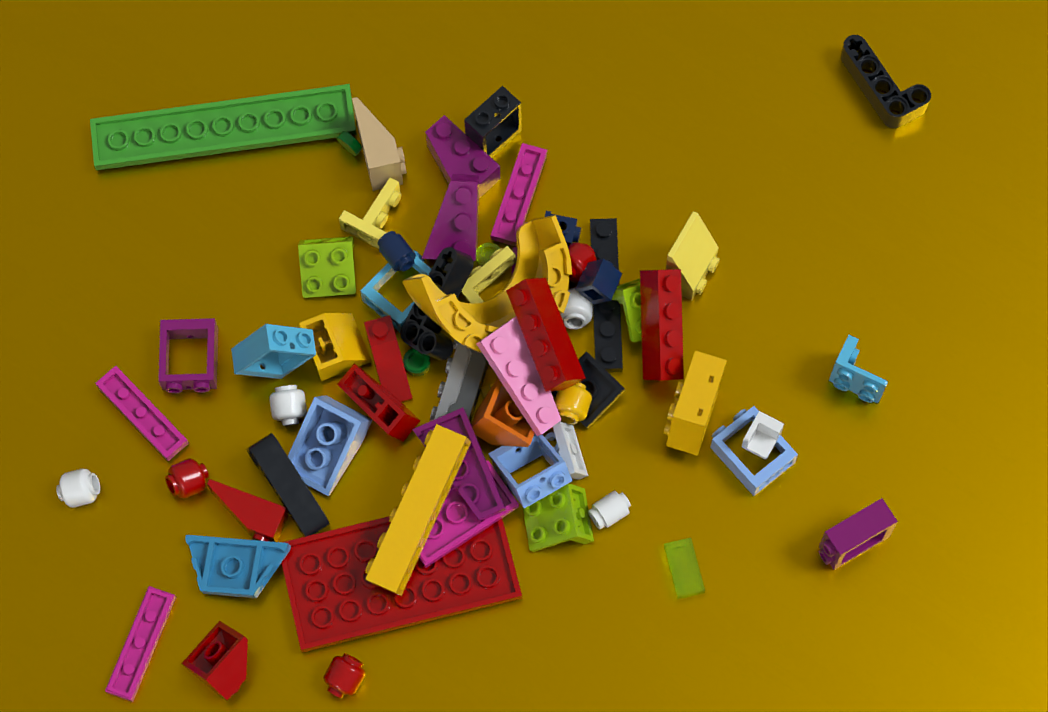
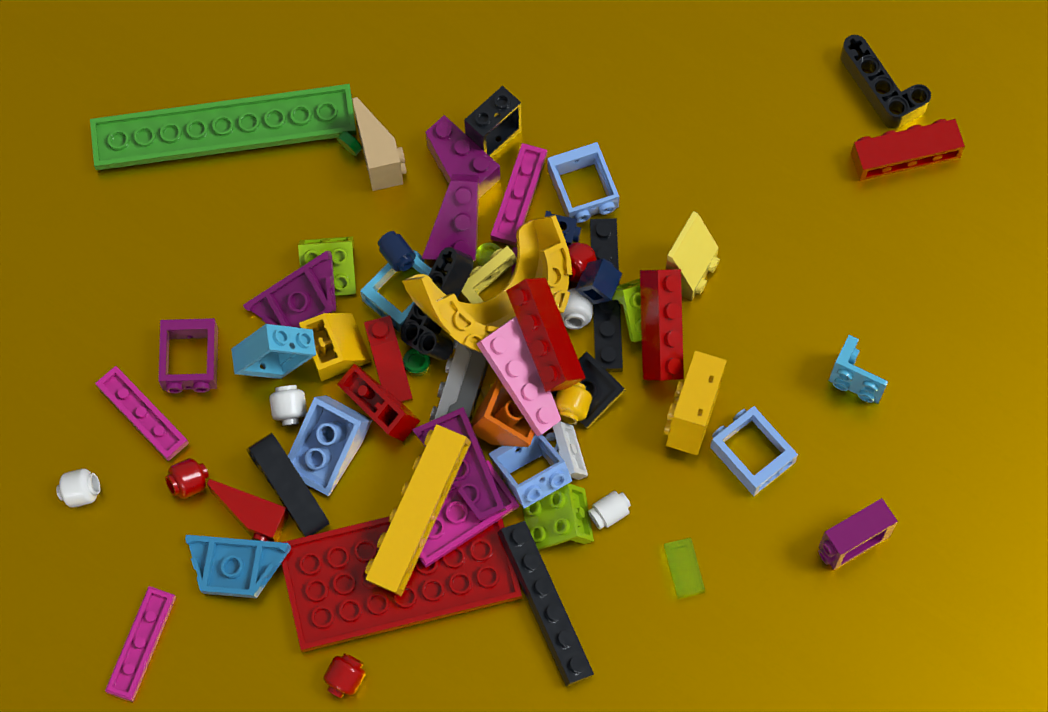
(220, 660): red slope -> none
(299, 295): none -> magenta wing
(375, 218): light yellow bracket -> none
(545, 603): none -> black plate
(575, 160): none -> light blue window
(762, 435): white panel -> none
(907, 149): none -> red brick

